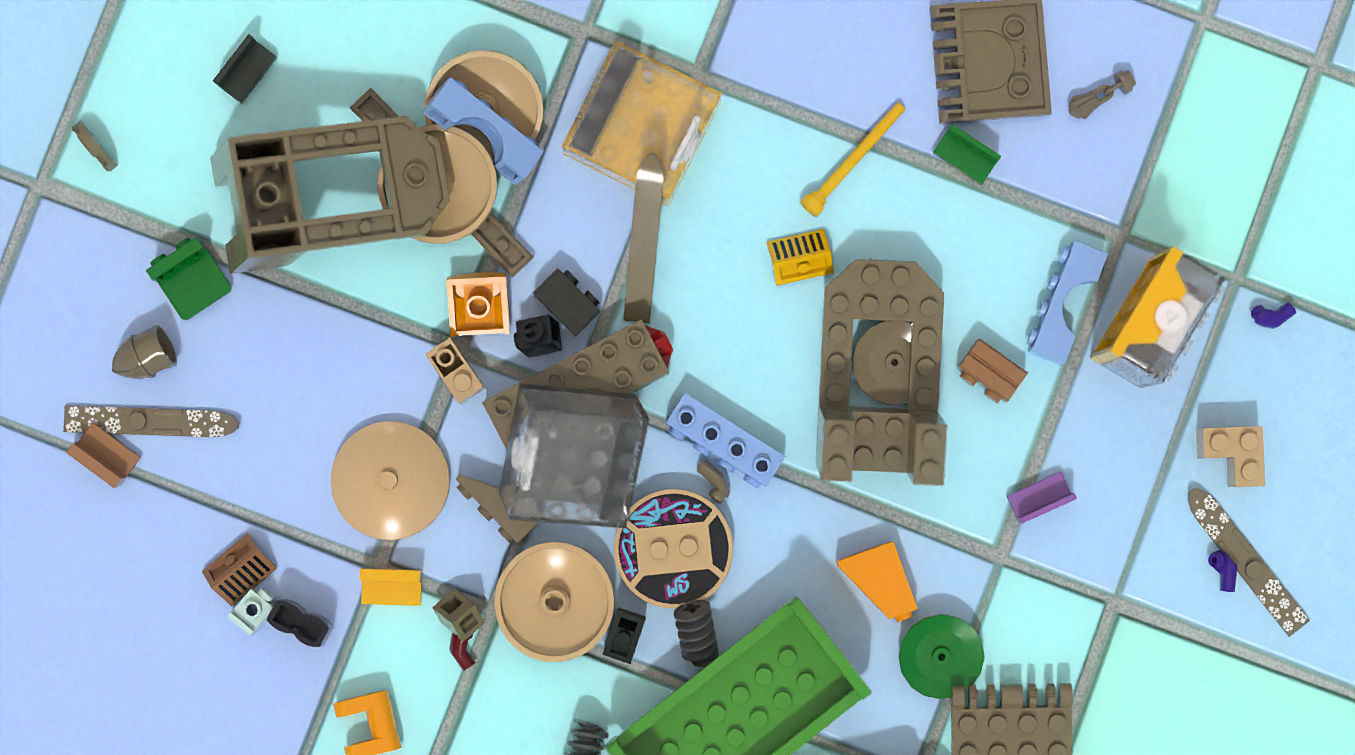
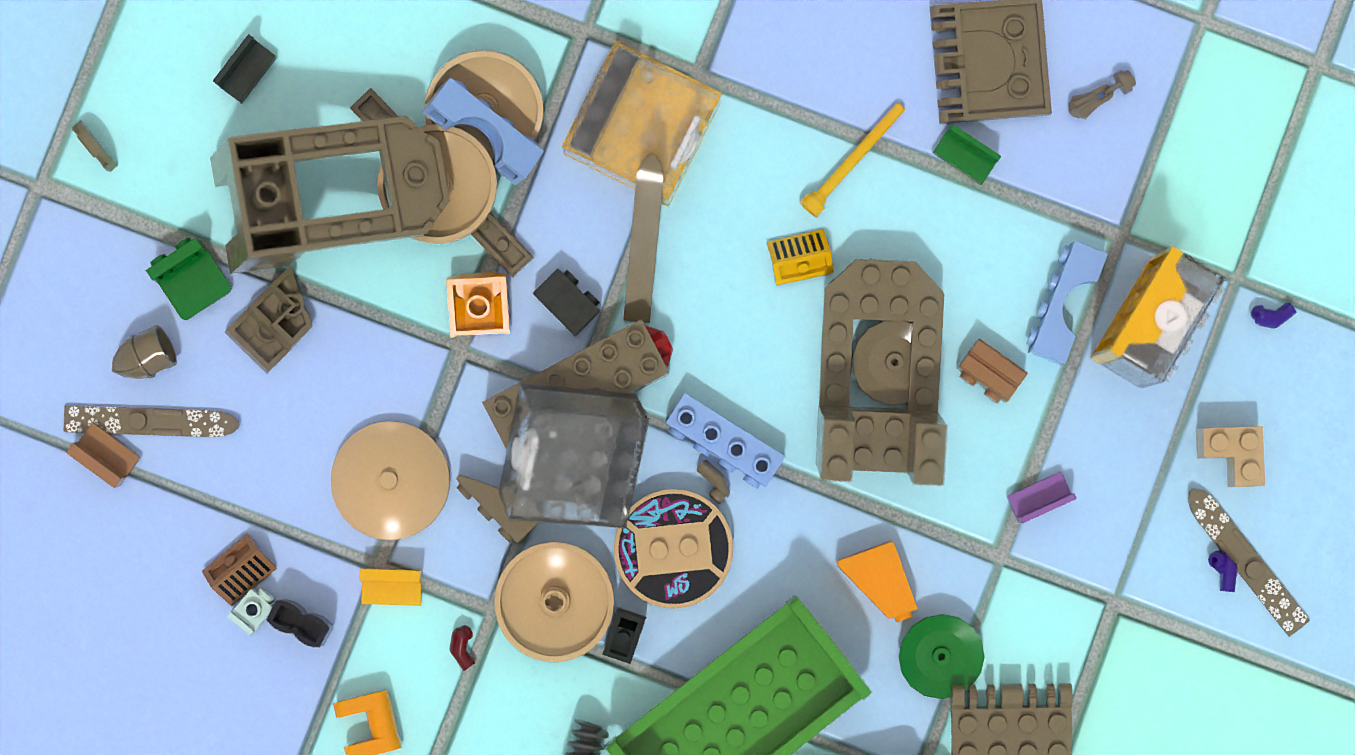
(272, 323): none -> dark tan slope
(455, 371): tan slope -> none
(458, 614): dark tan brick -> none
(538, 336): black brick -> none
(696, 633): dark grey piece -> none

